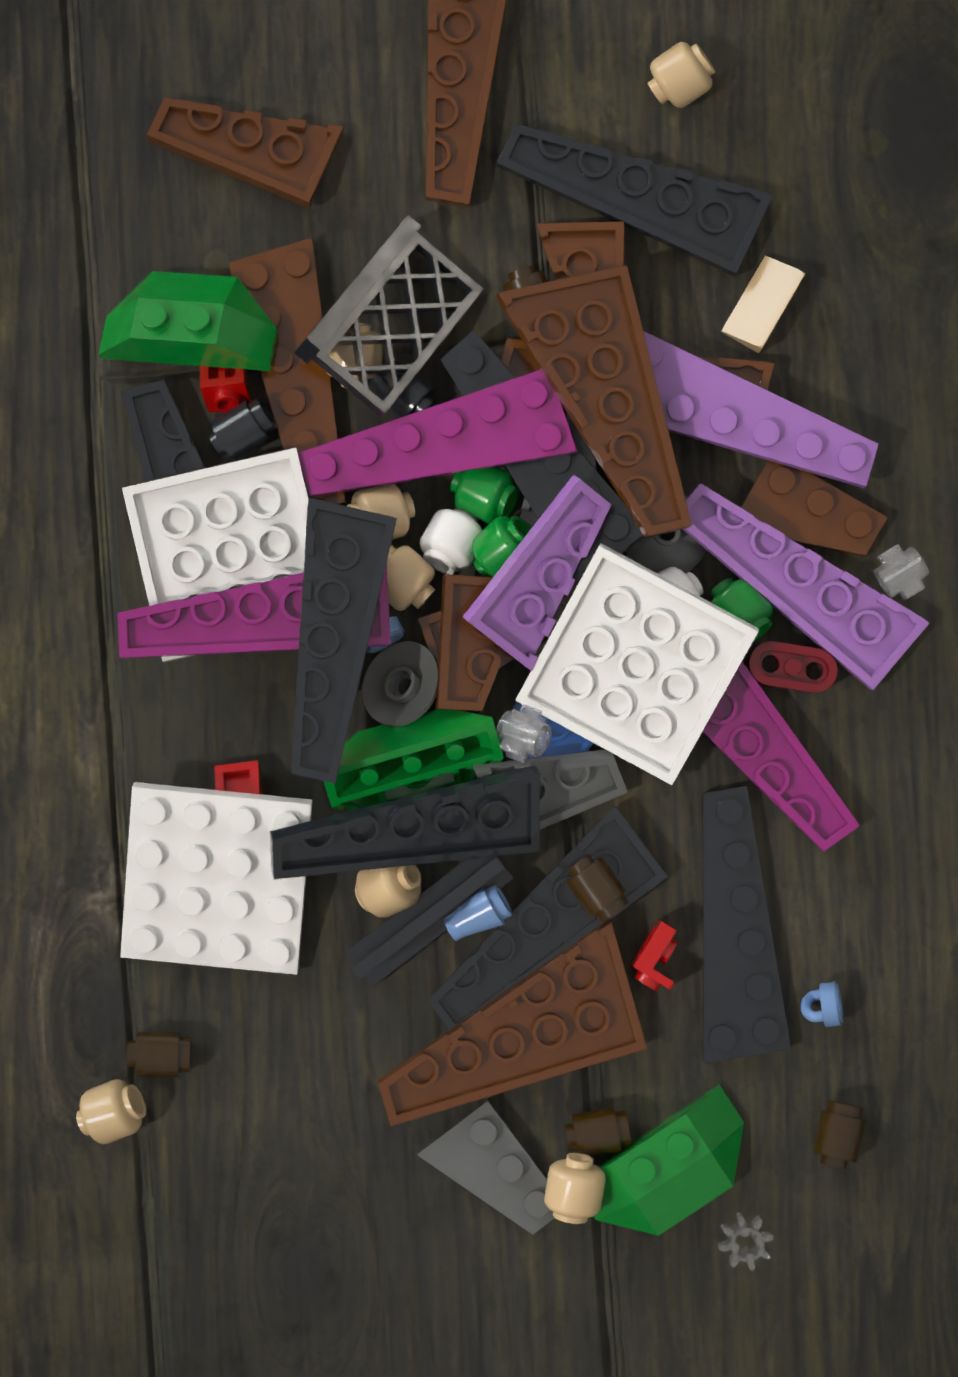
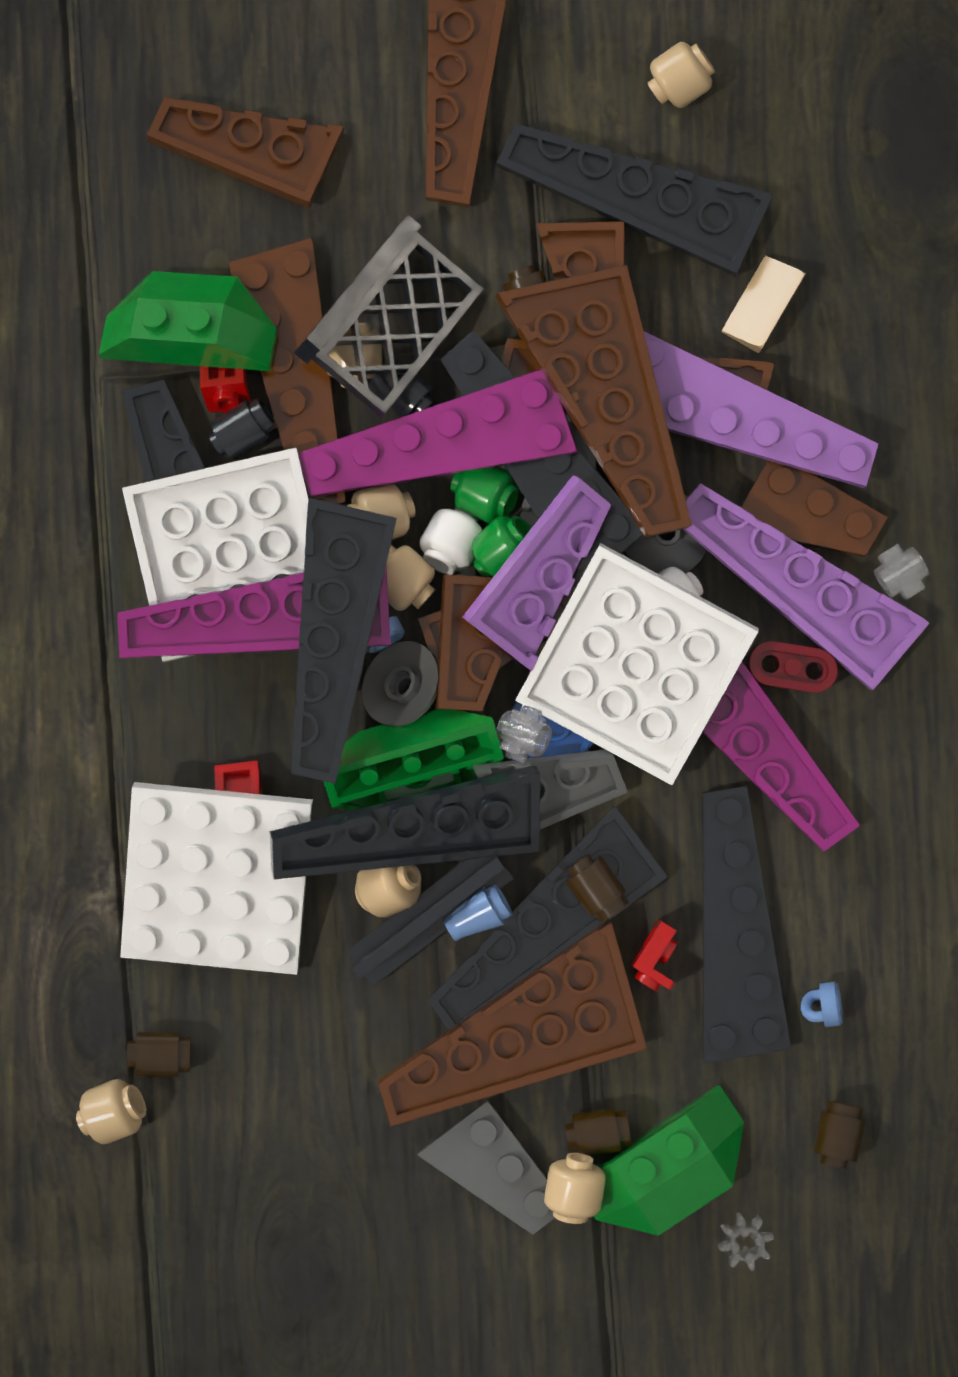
(744, 602): green head -> none

